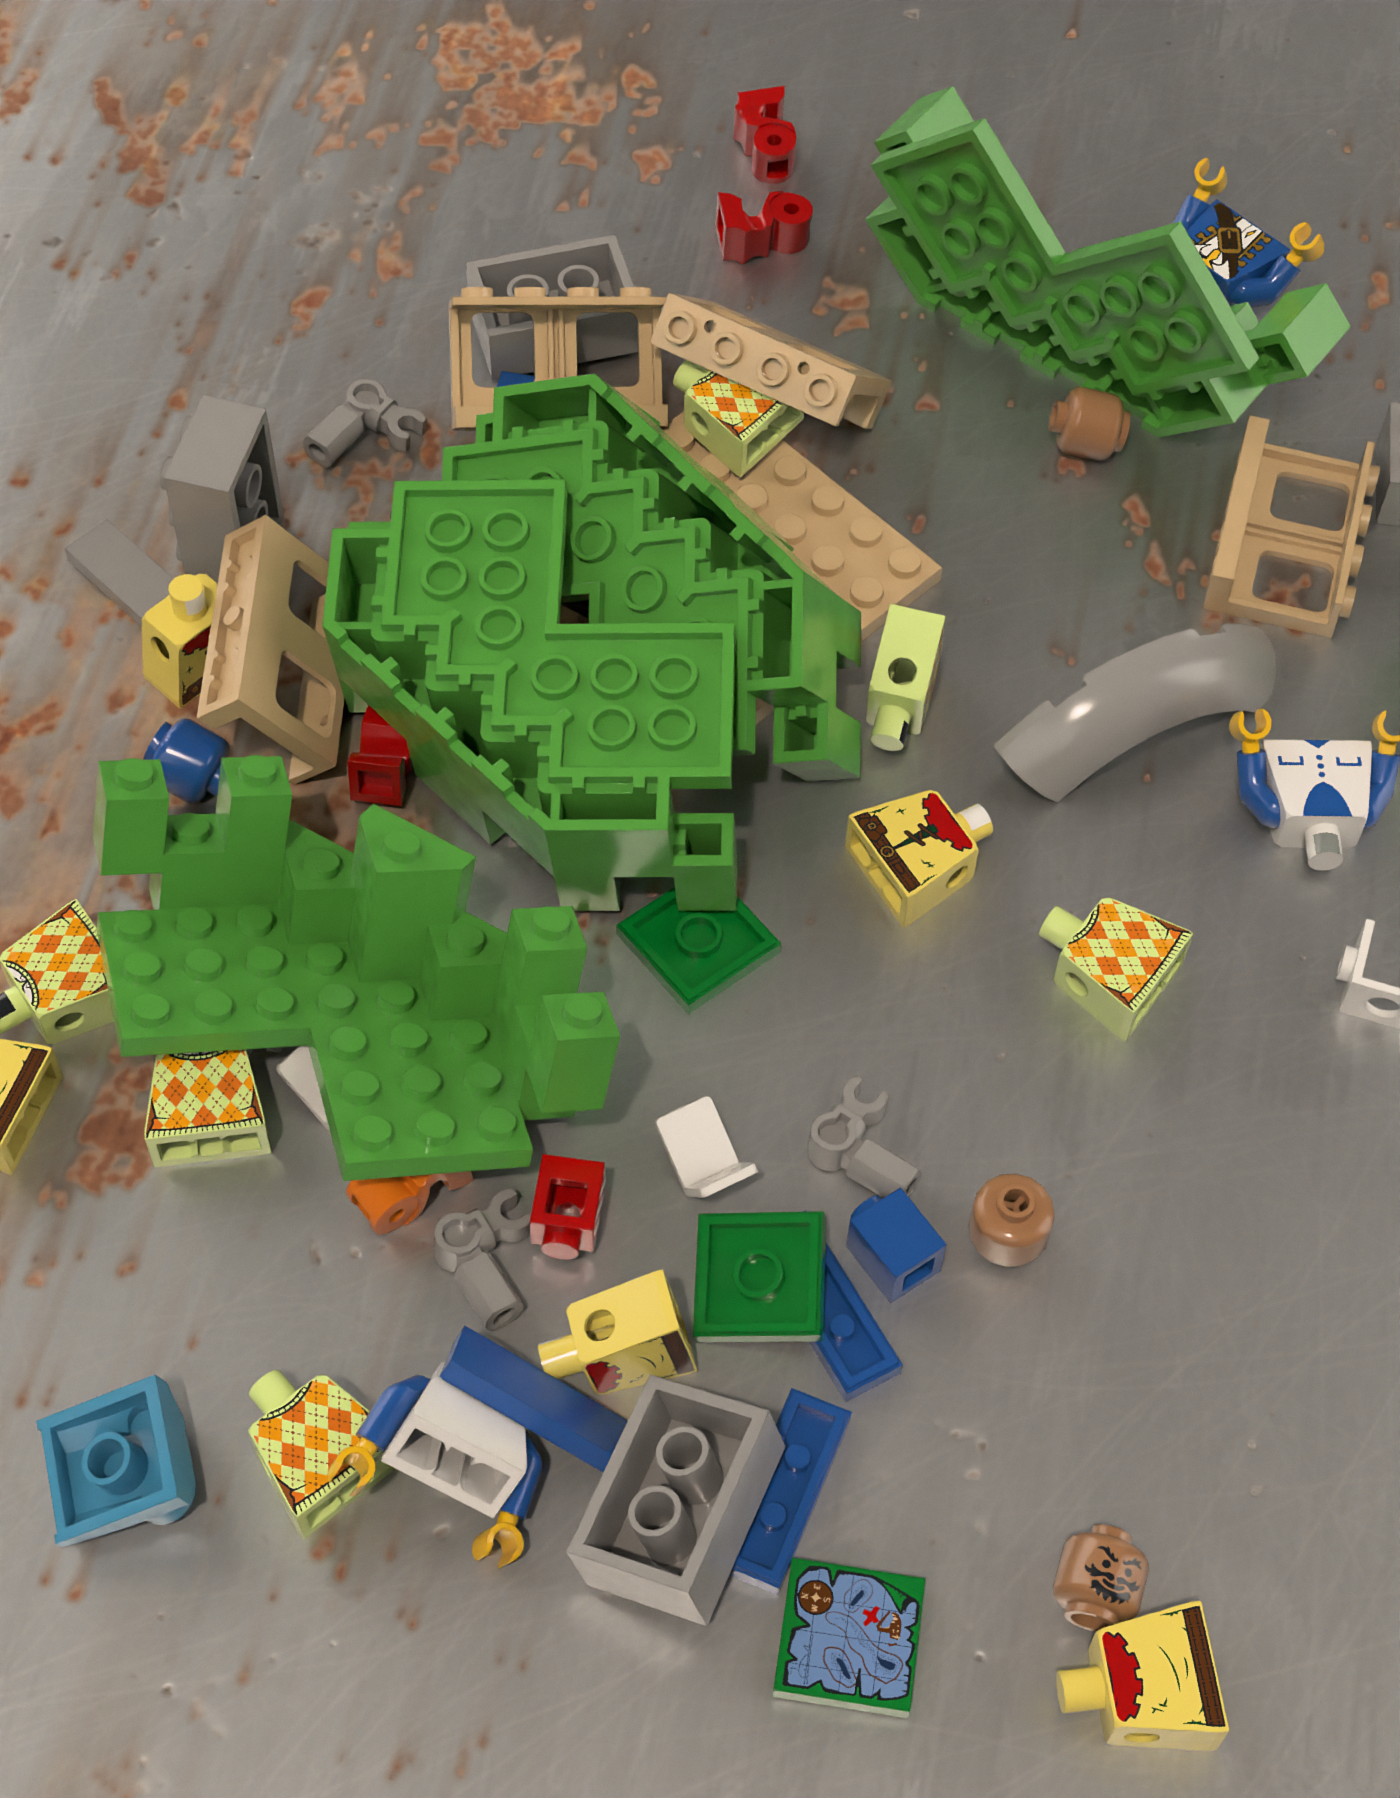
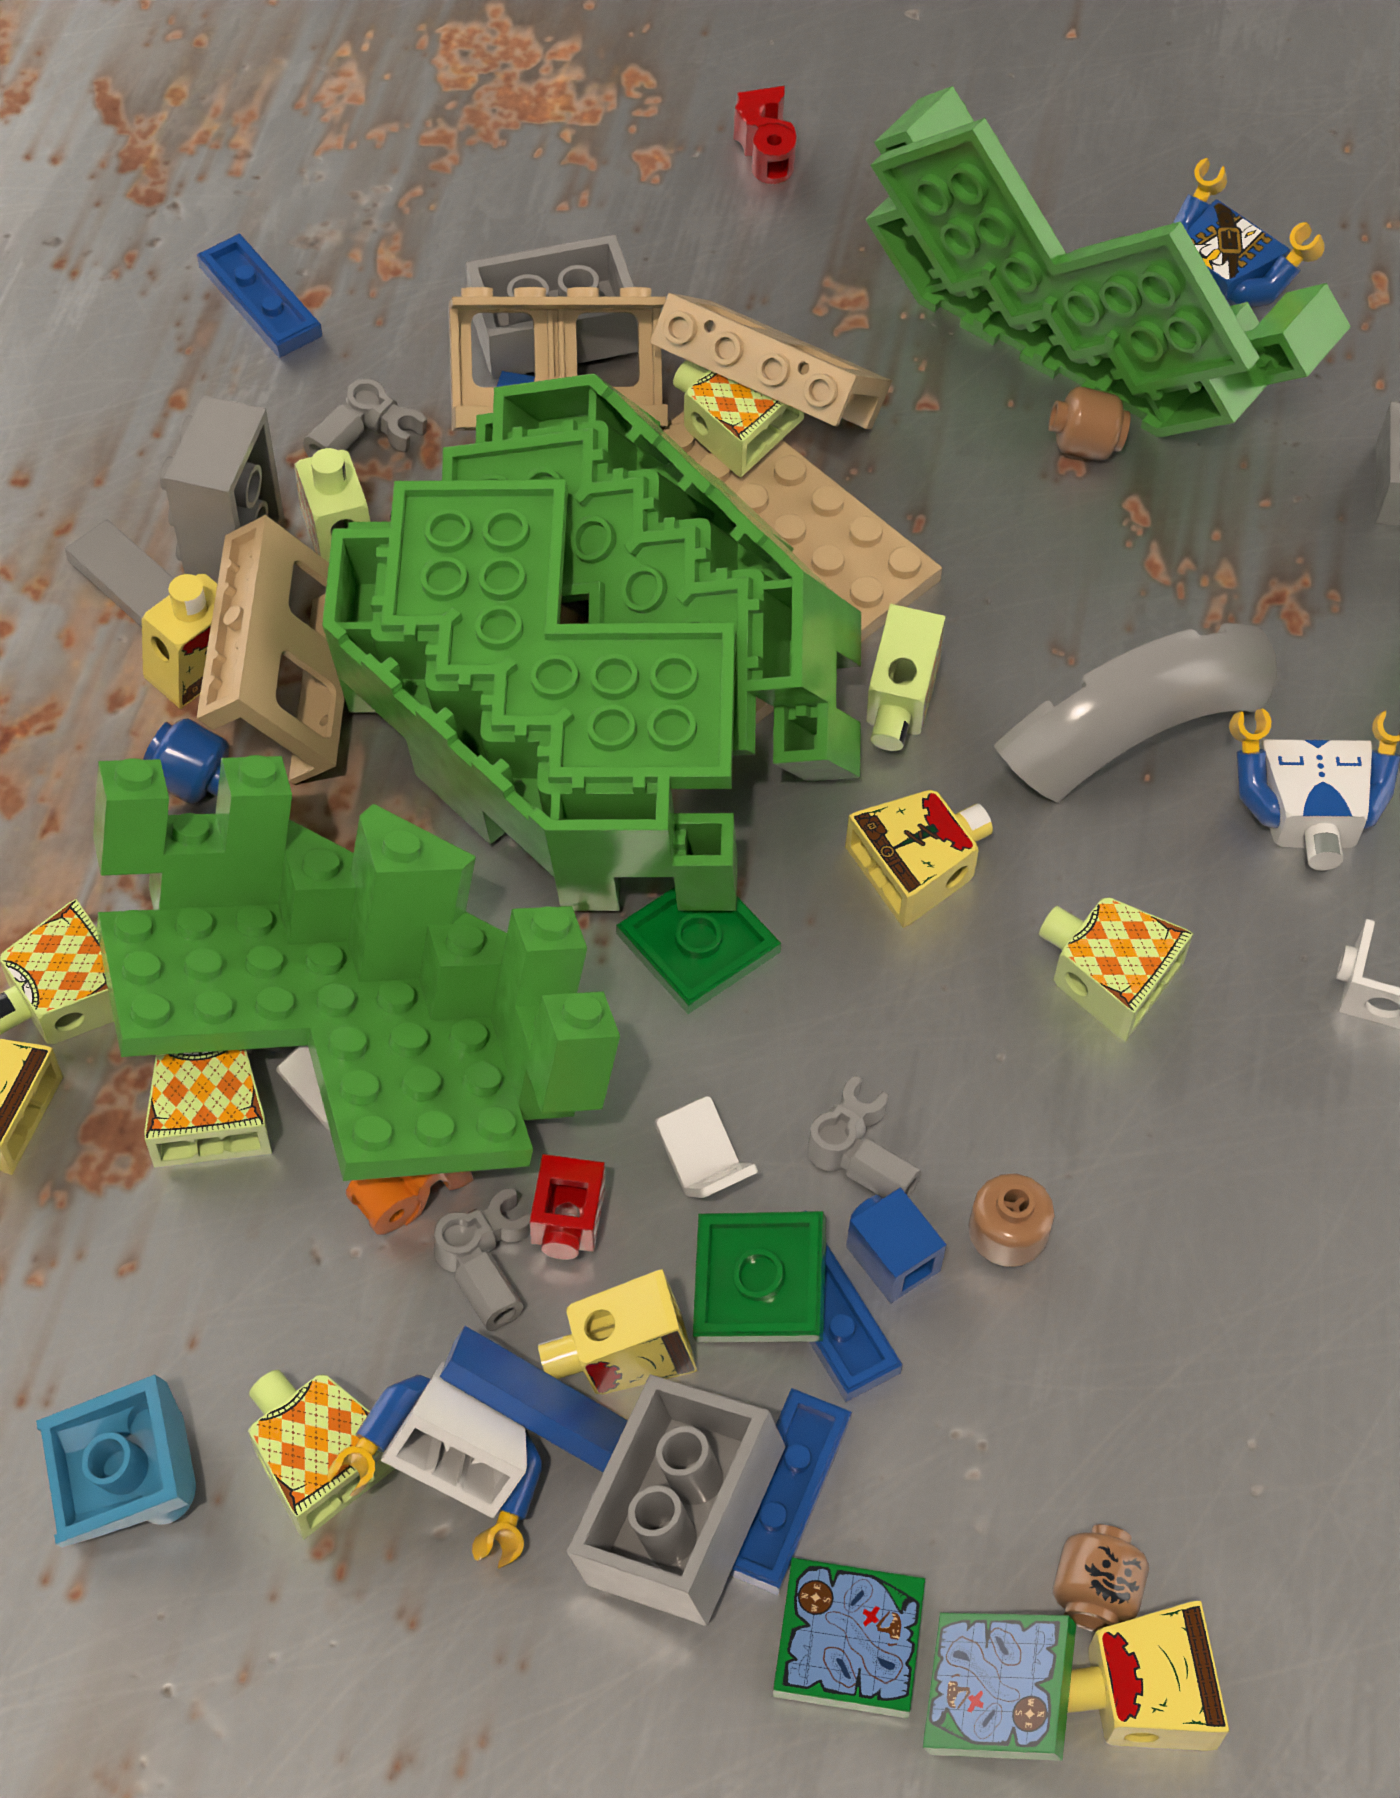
(259, 295): none -> blue tile
(328, 494): none -> yellowish green torso
(382, 764): red leg -> none
(779, 226): red leg -> none
(1000, 1686): none -> tile
(1254, 532): tan window -> none

